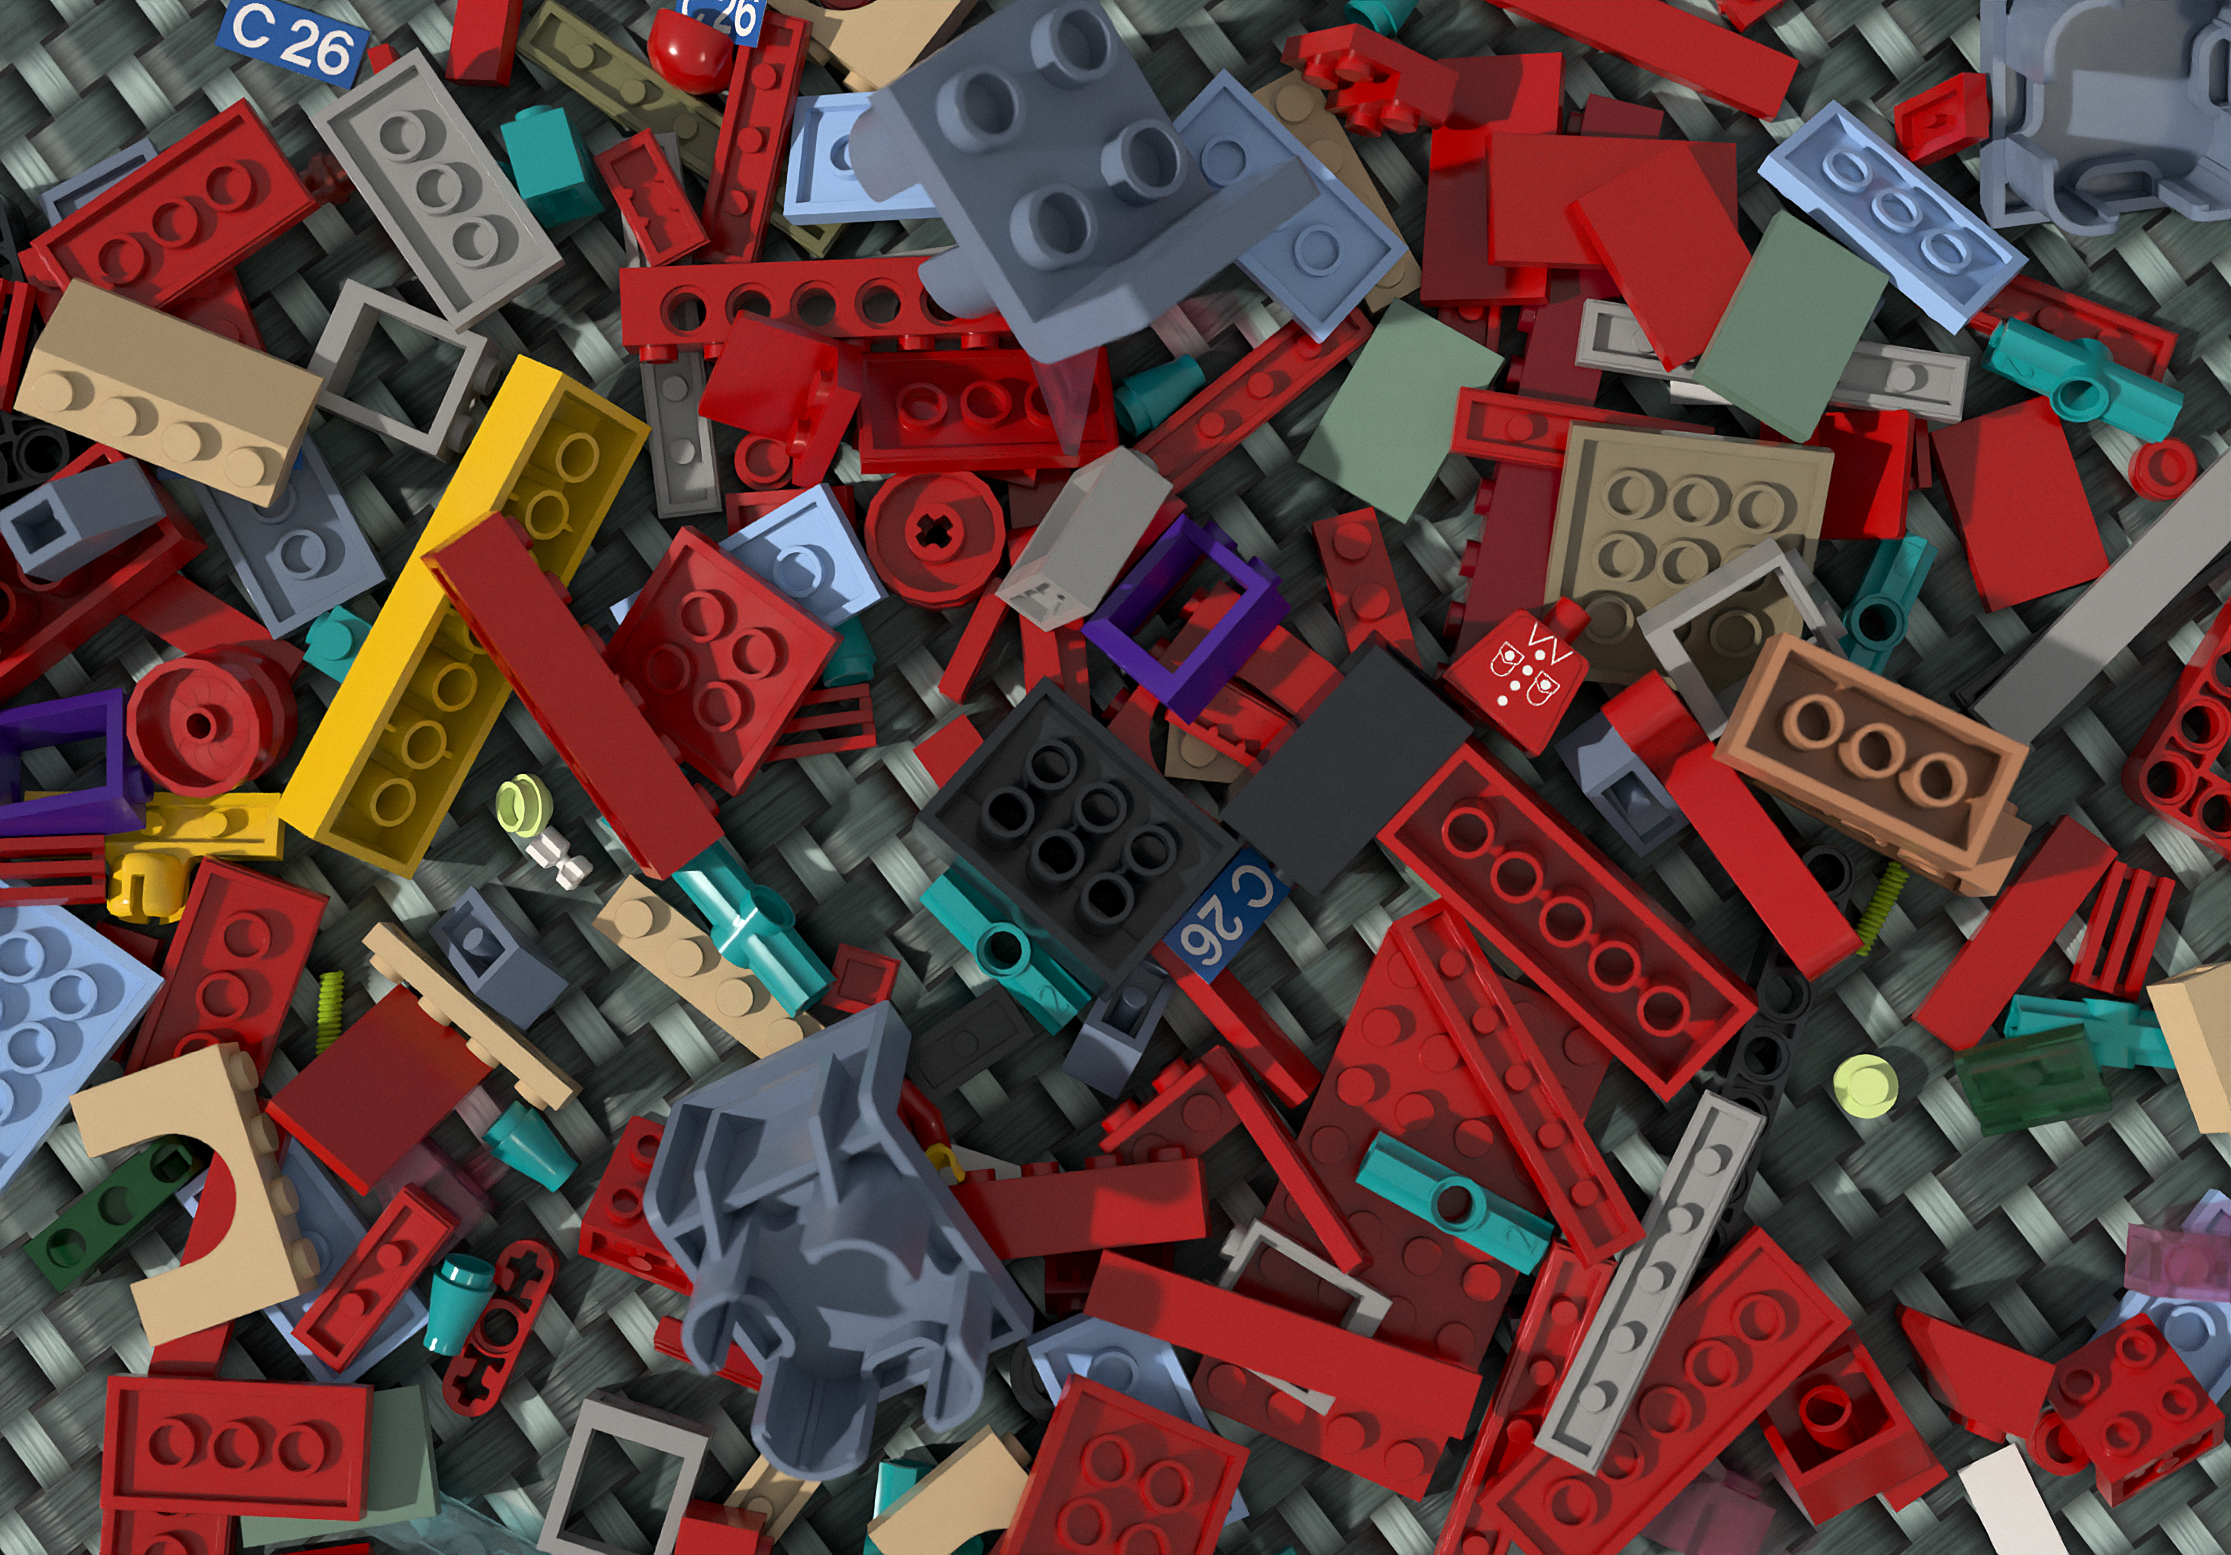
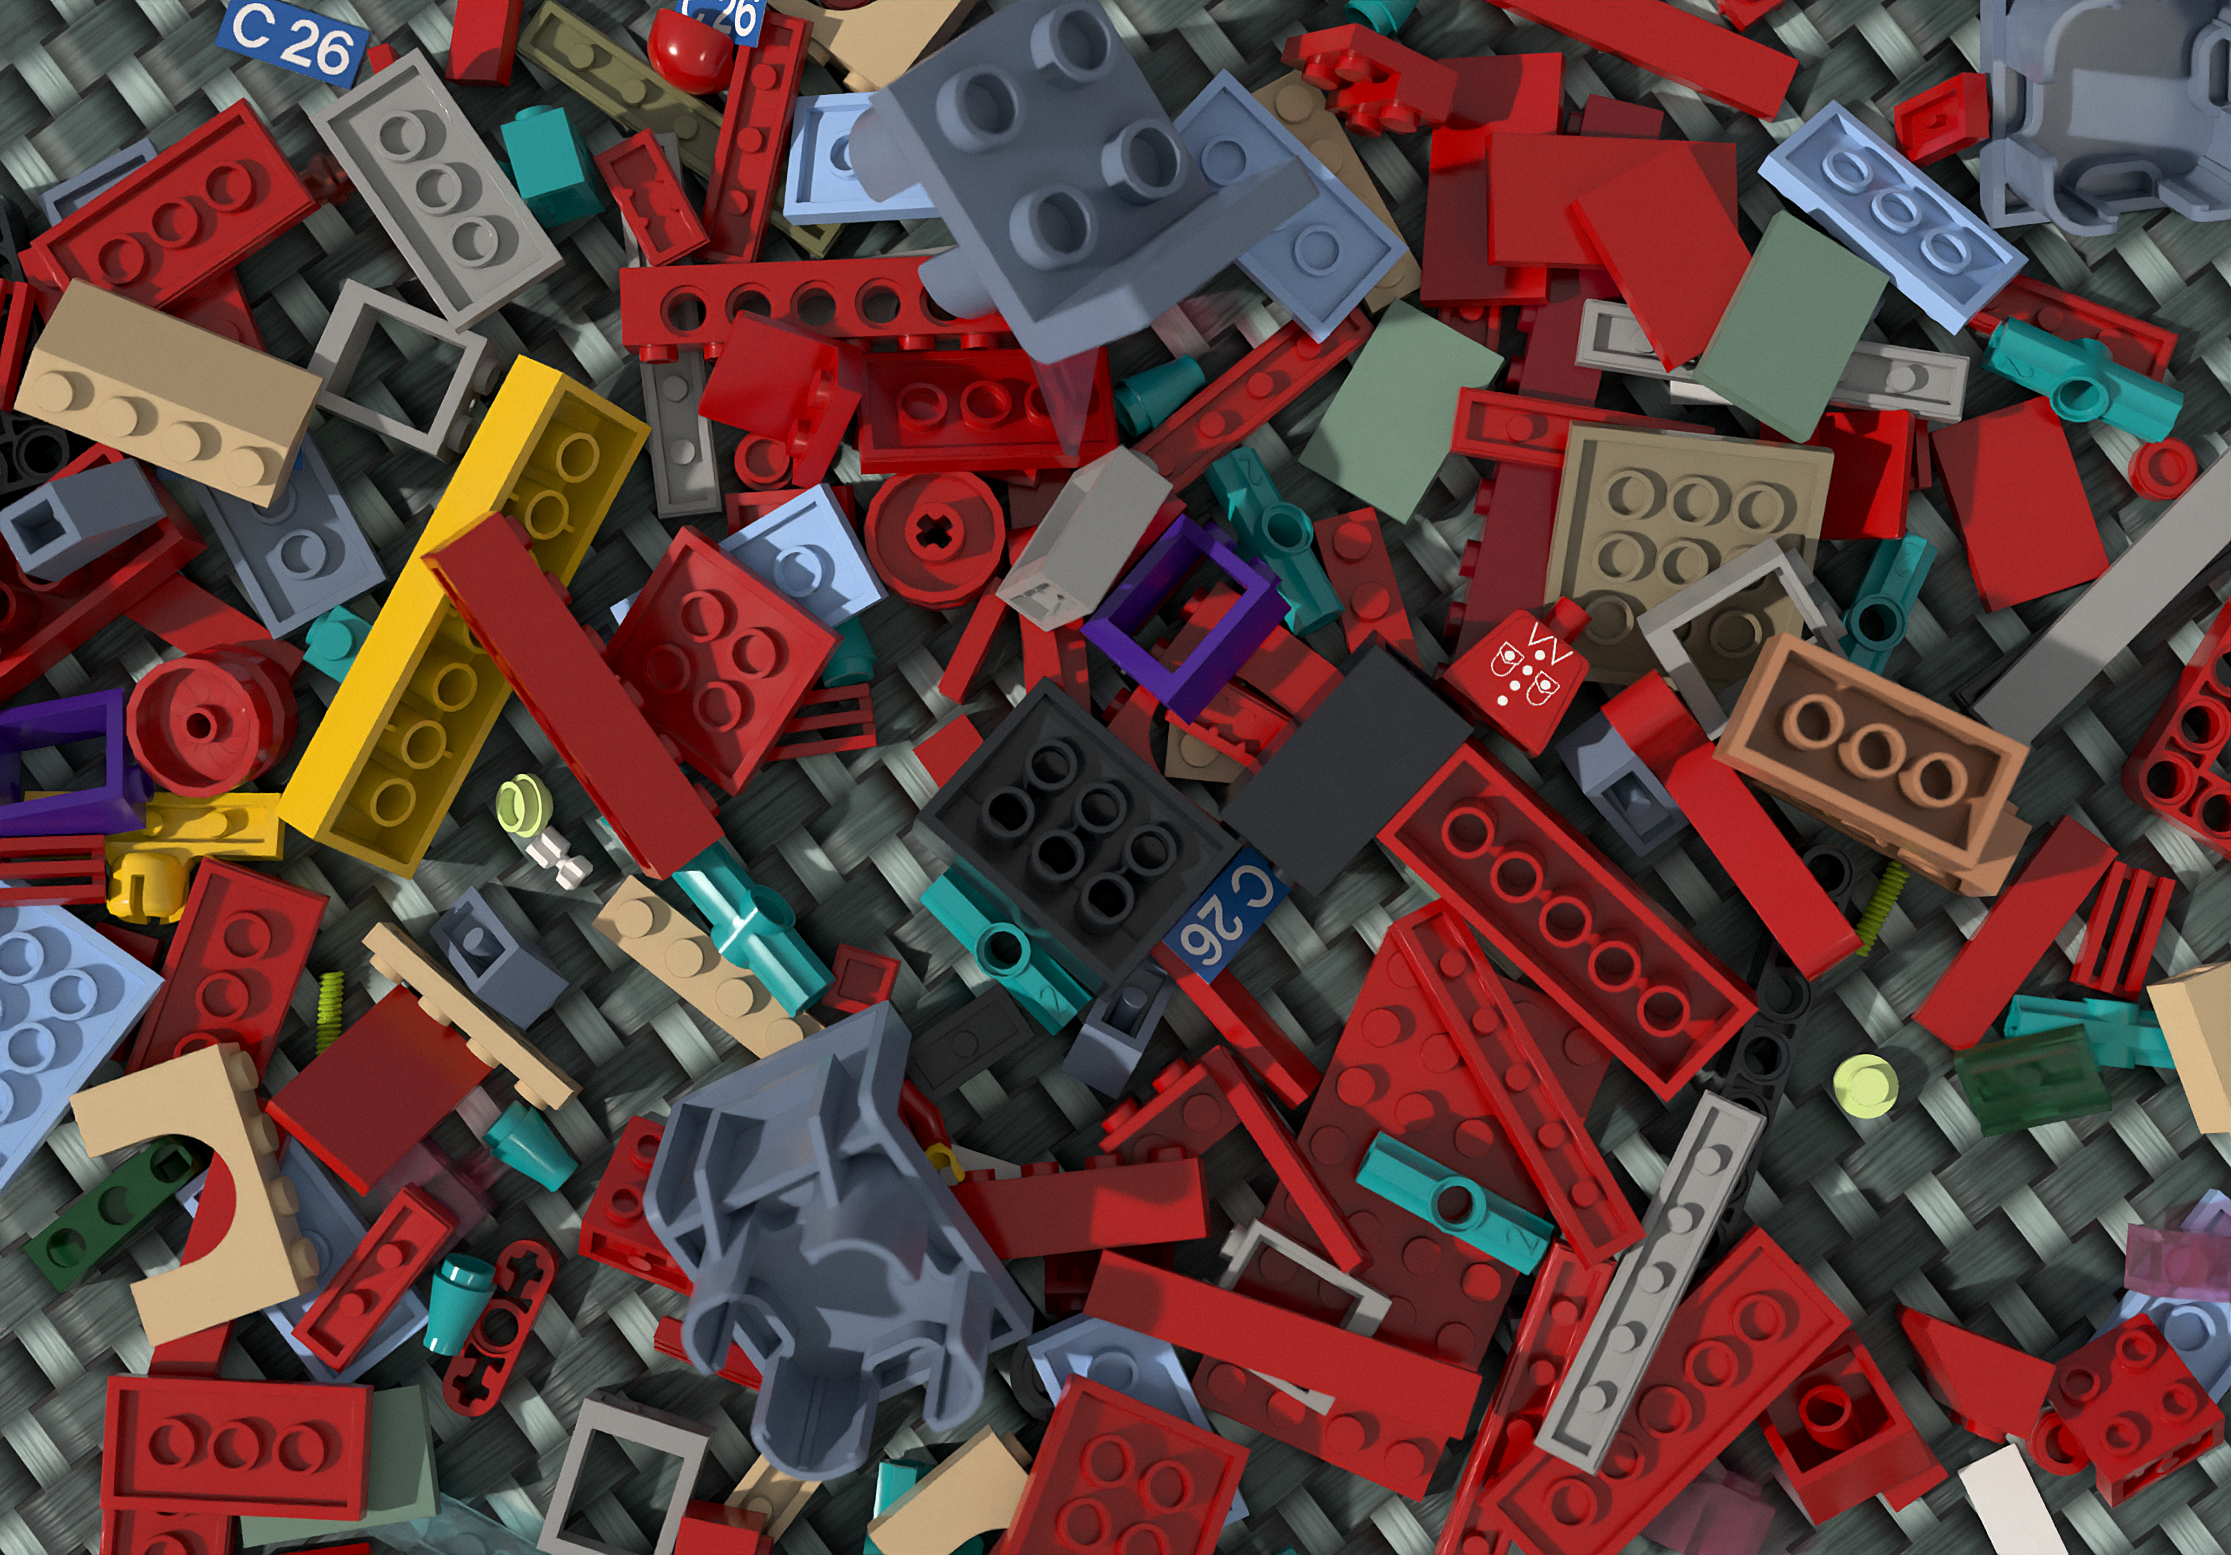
(1277, 536): none -> teal piece

